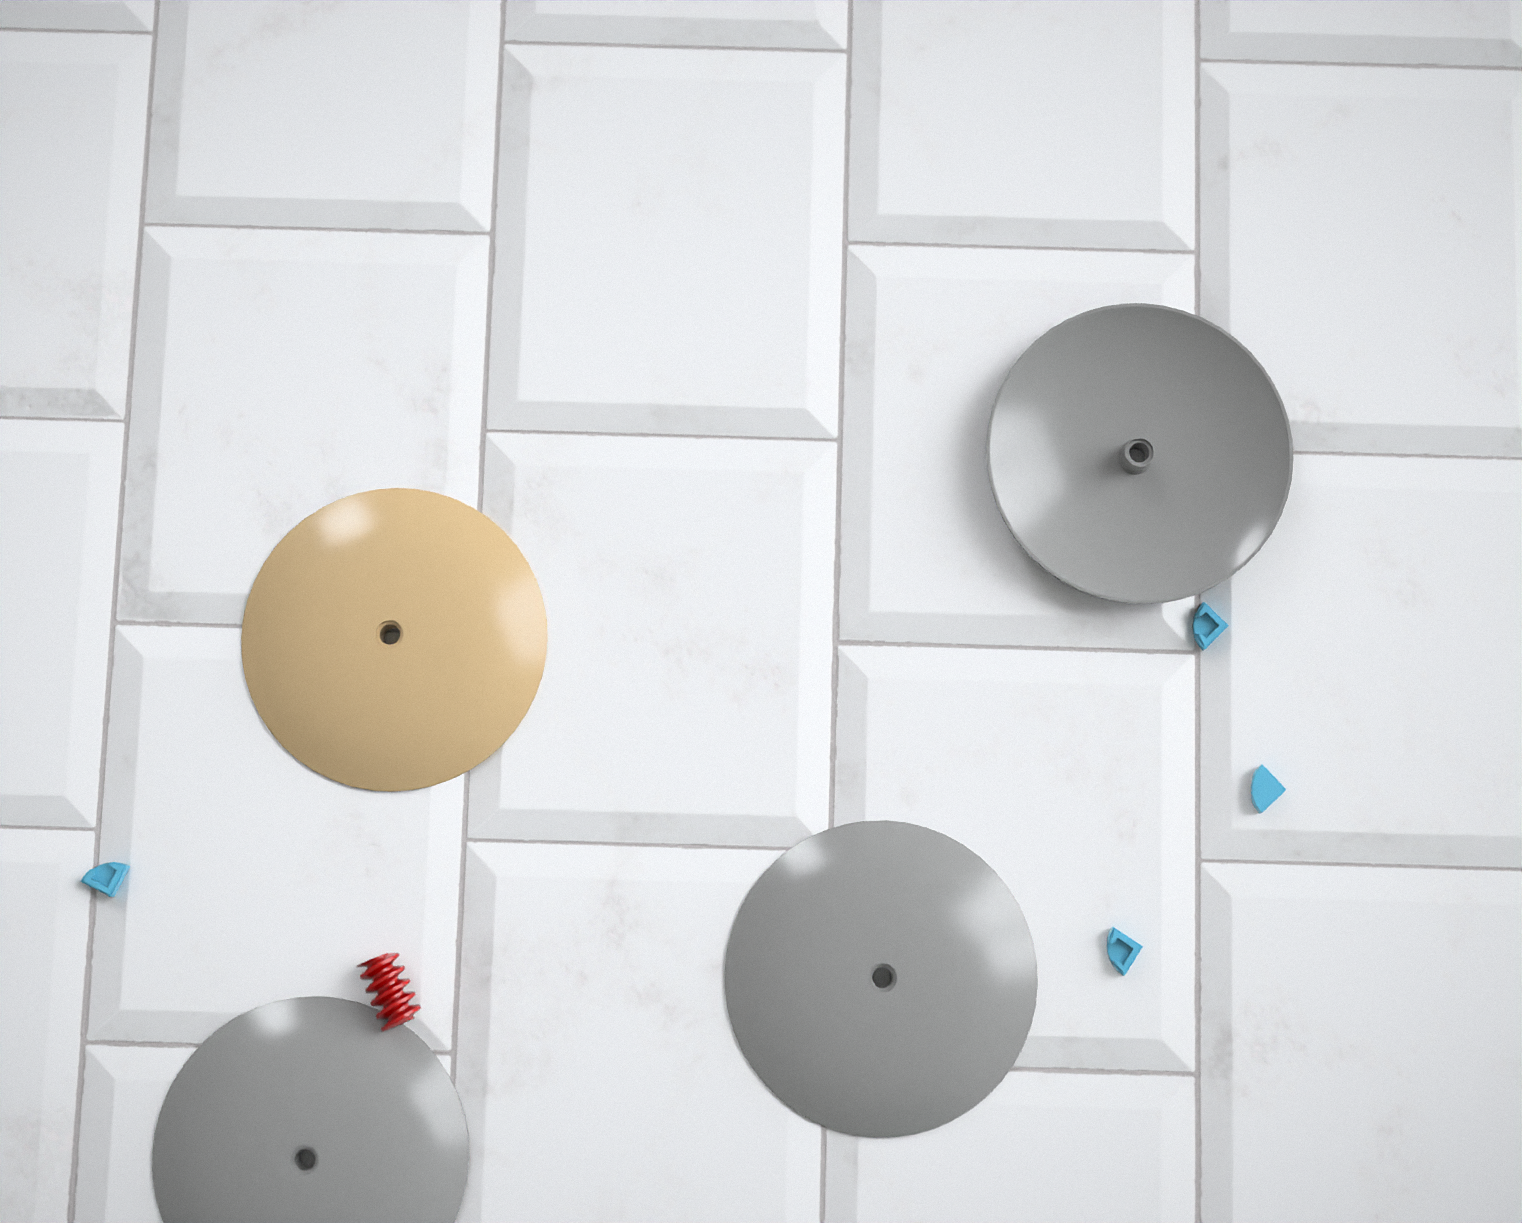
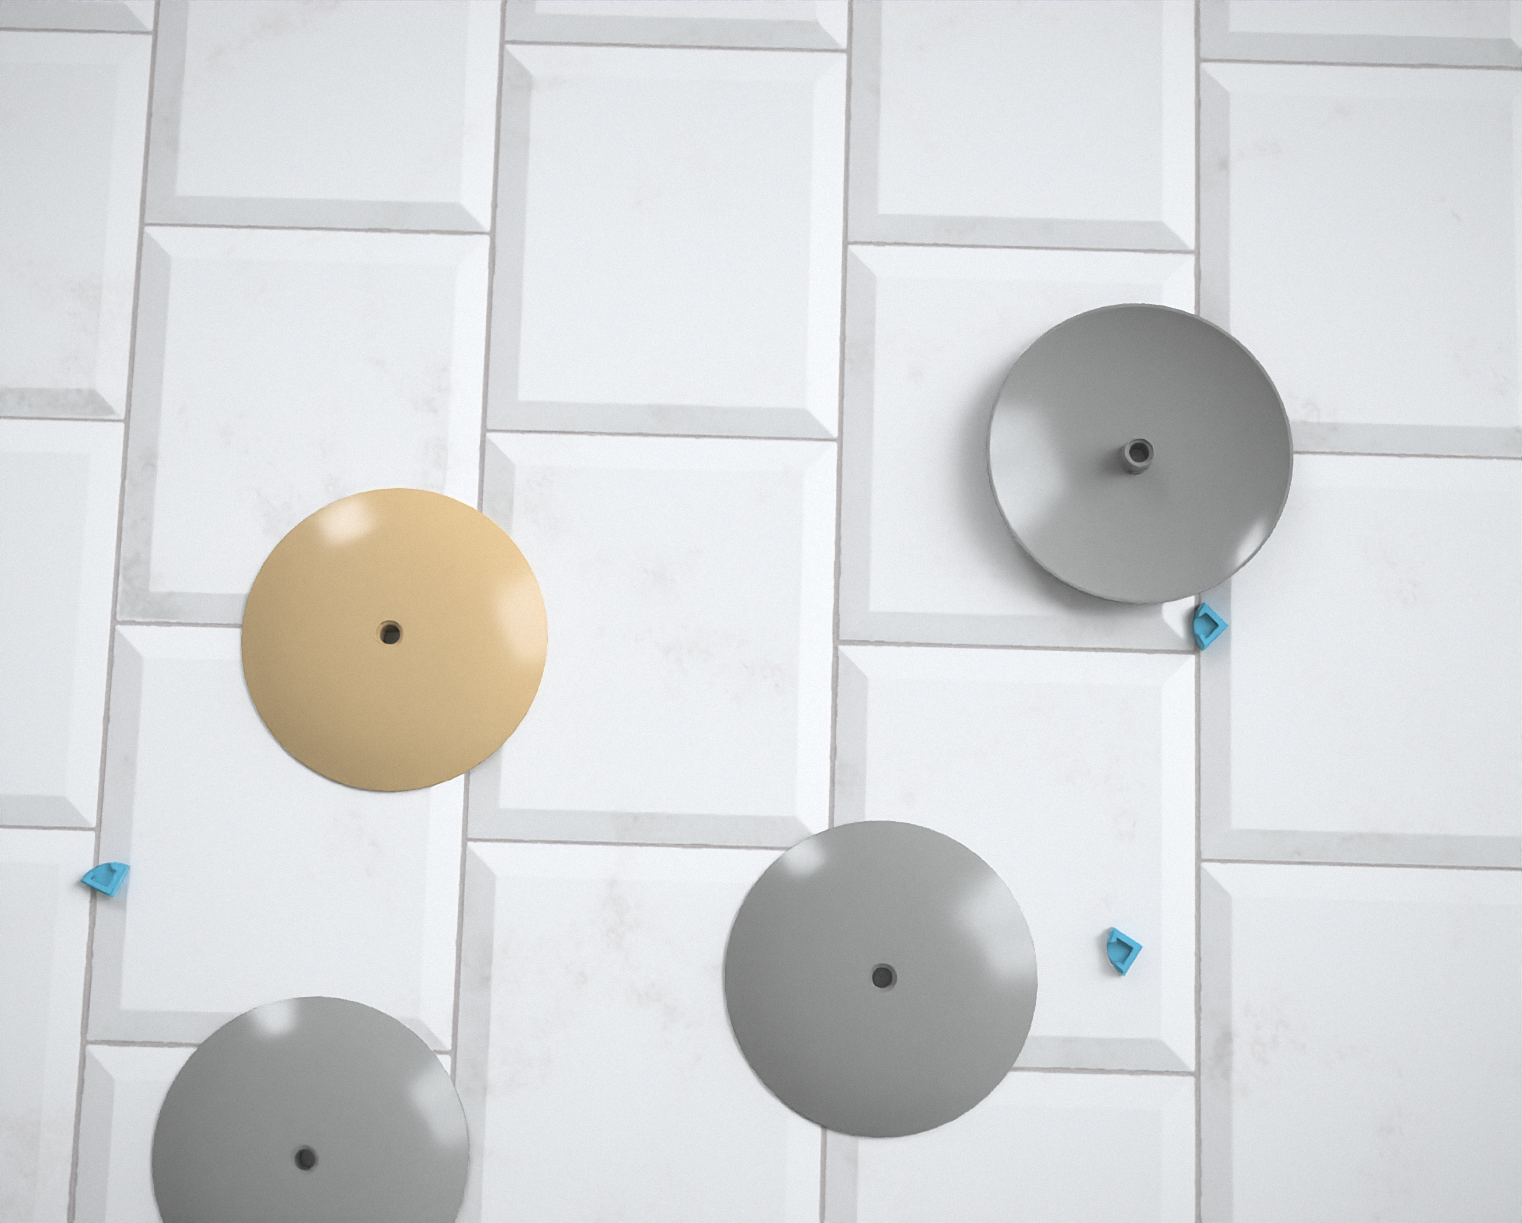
(389, 990): red piece -> none
(1264, 789): medium azure tile -> none

